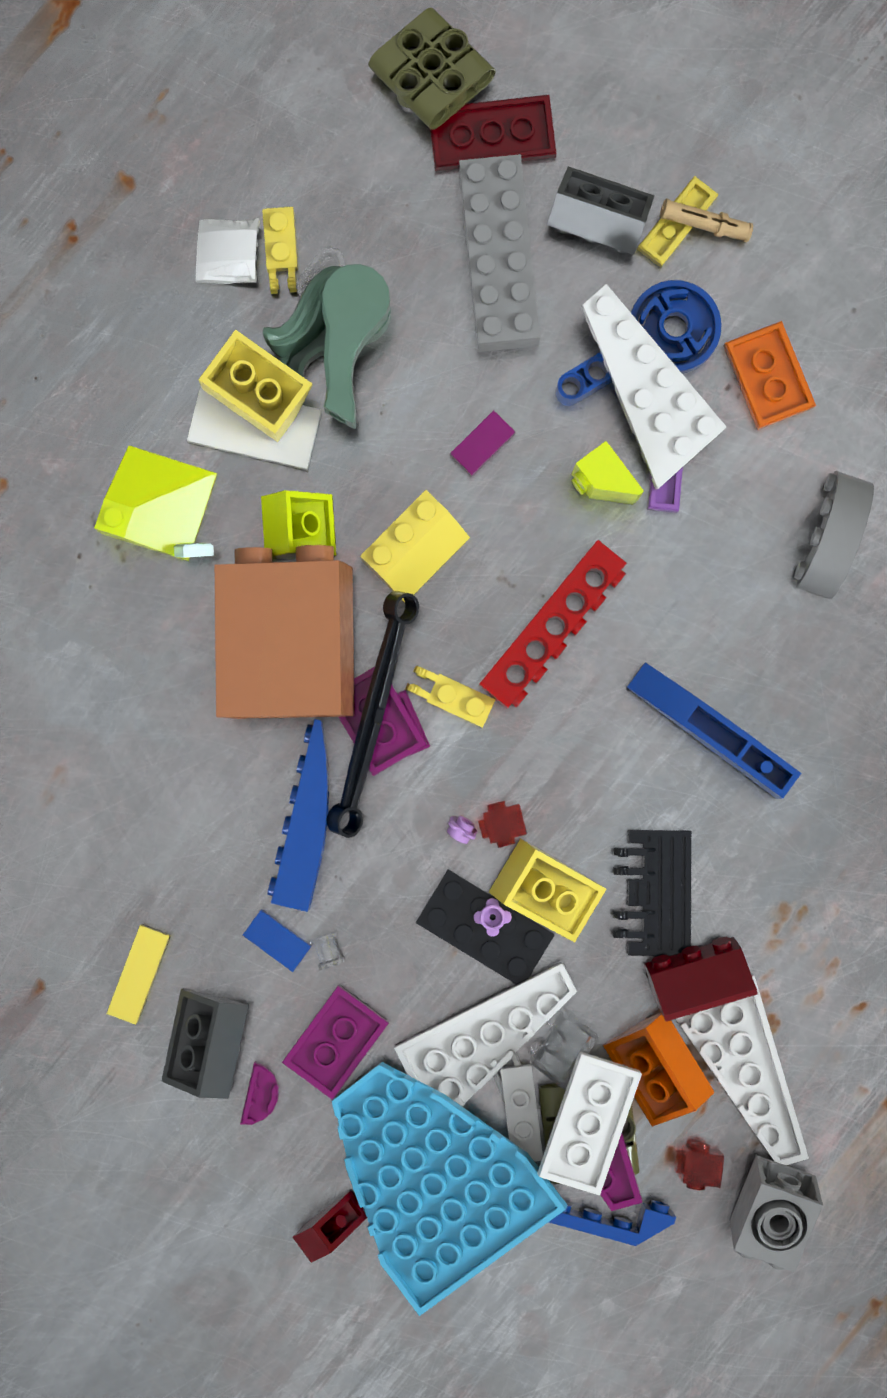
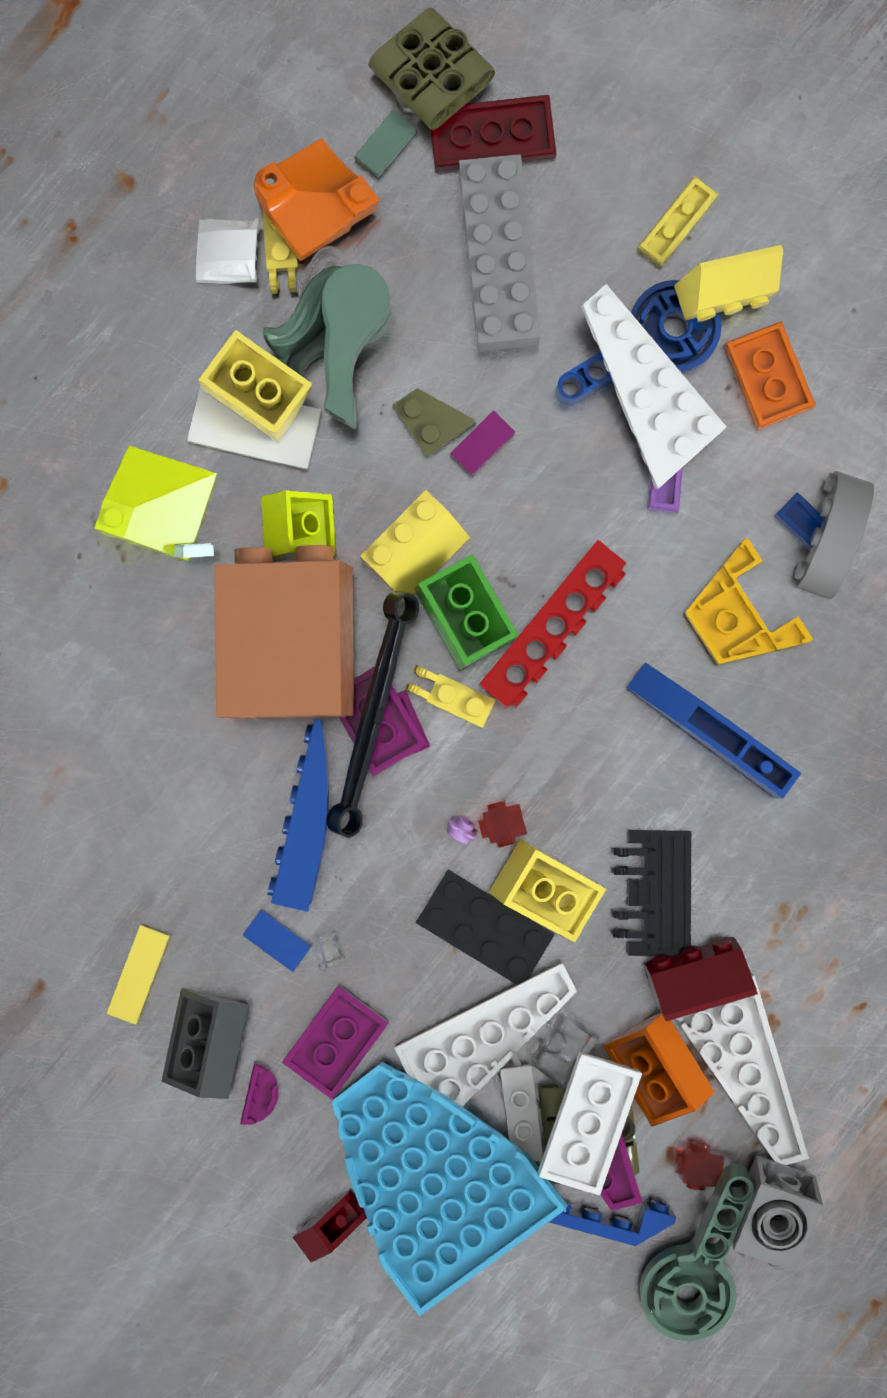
(313, 198): none -> orange slope
(385, 144): none -> sand green tile
(431, 420): none -> olive wing
(466, 611): none -> bright green slope
(483, 917): lavender plate -> none
(600, 210): dark grey slope -> none
(605, 477): neon yellow slope -> none
(696, 1265): none -> sand green beam
(719, 223): tan pin -> none
(730, 283): none -> light yellow slope
(730, 622): none -> yellow wing
(800, 518): none -> blue tile

